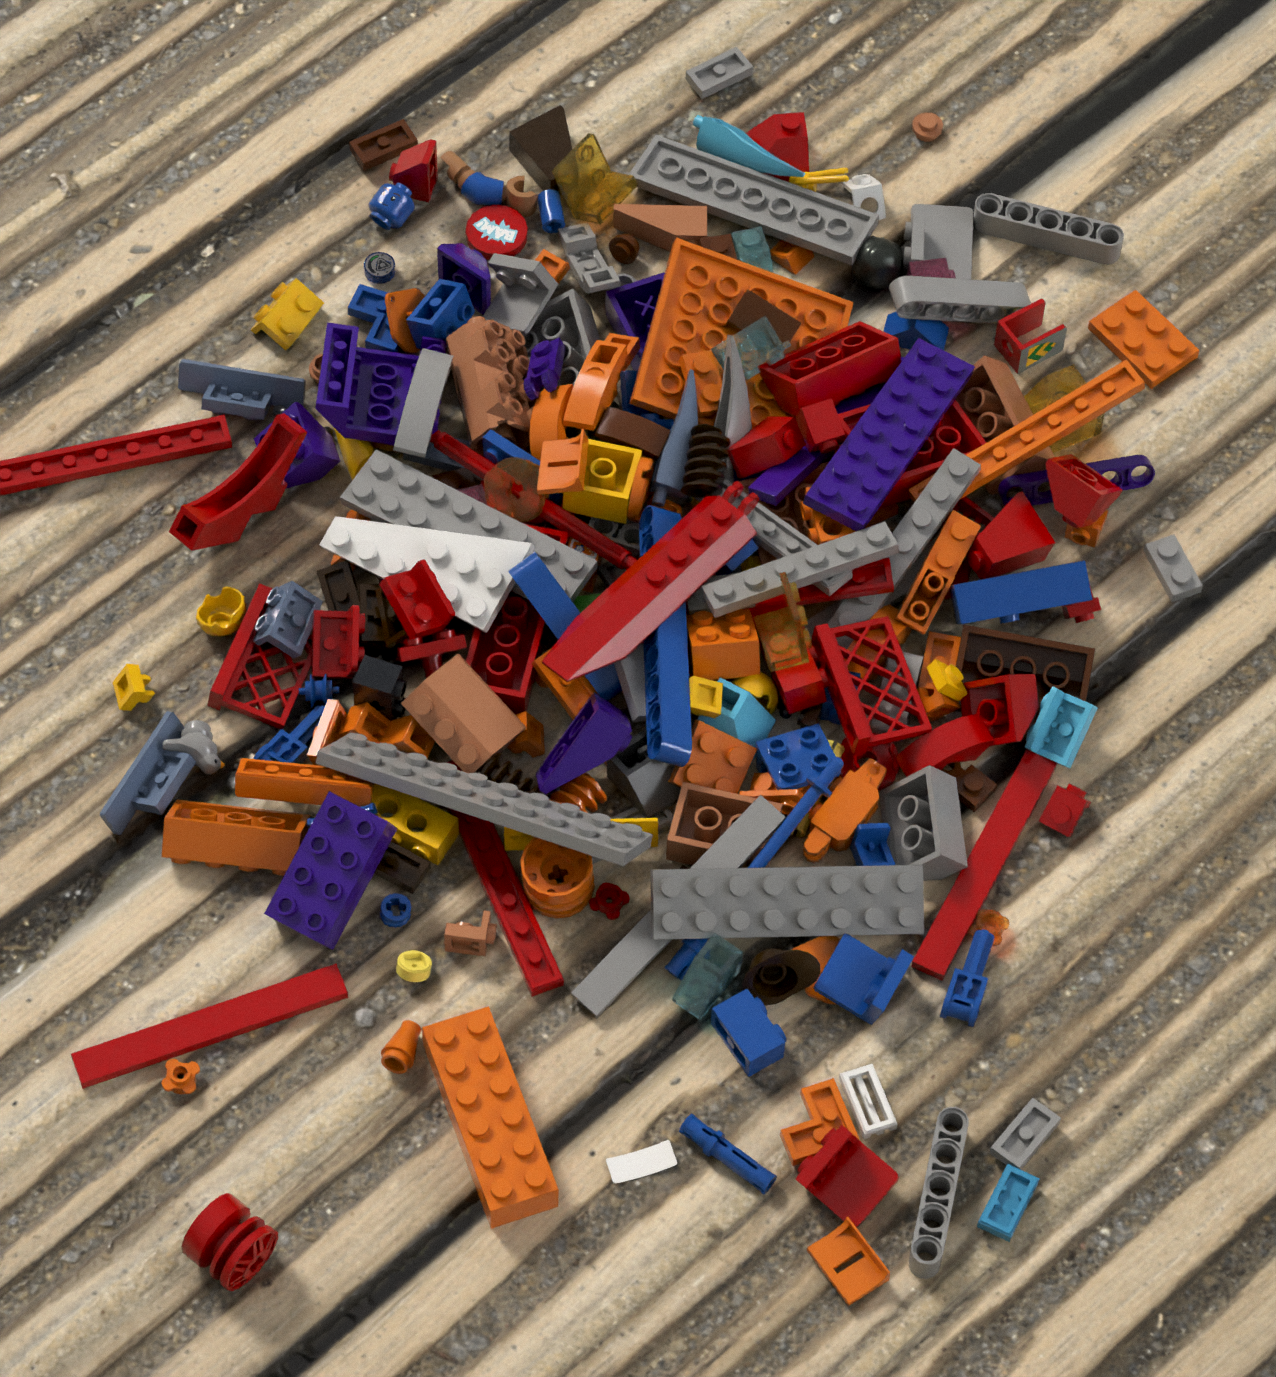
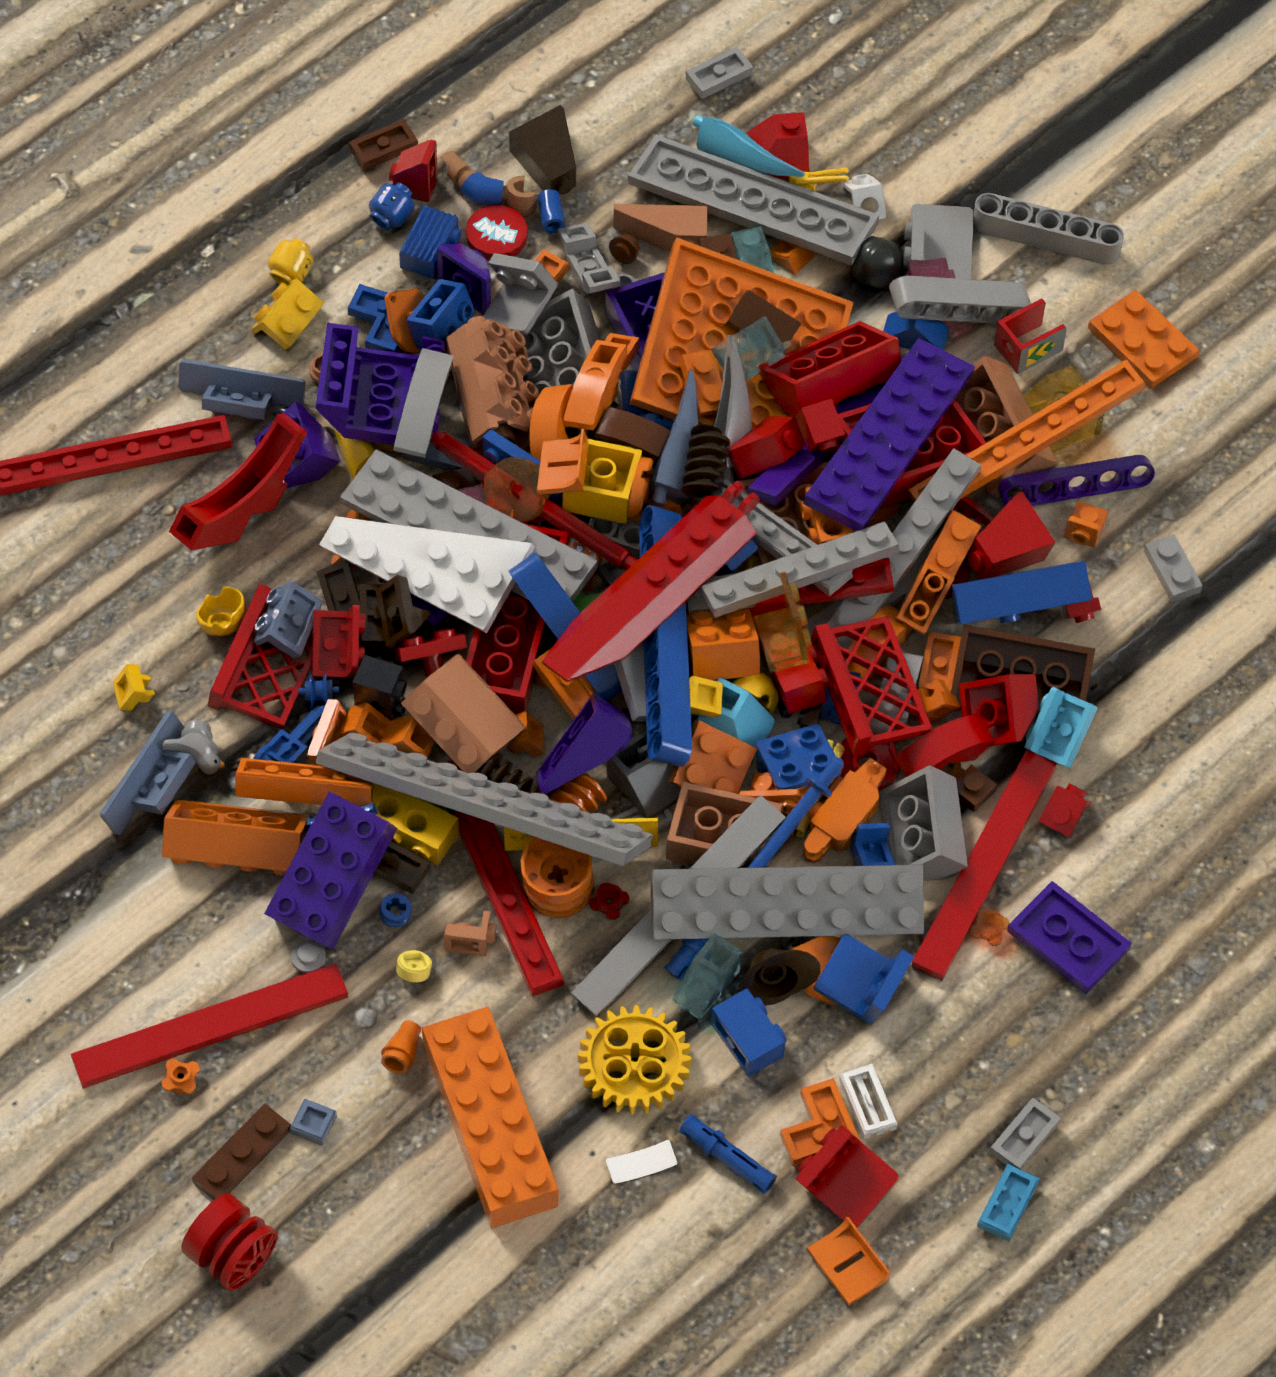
(242, 1152): none -> reddish brown plate
(290, 261): none -> yellow head
(308, 956): none -> light grey plate
(313, 1122): none -> sand blue tile
(379, 267): tile -> none
(418, 600): red bracket -> none
(426, 235): none -> blue brick
(544, 367): dark purple hinge -> none
(589, 183): clear yellow bracket -> none
(633, 1087): none -> yellow gear
(927, 126): nougat plate -> none
(938, 1207): light grey beam -> none
(947, 679): yellow plate -> none
(969, 985): blue connector -> none
(1069, 937): none -> dark purple plate
(1079, 490): red slope -> none

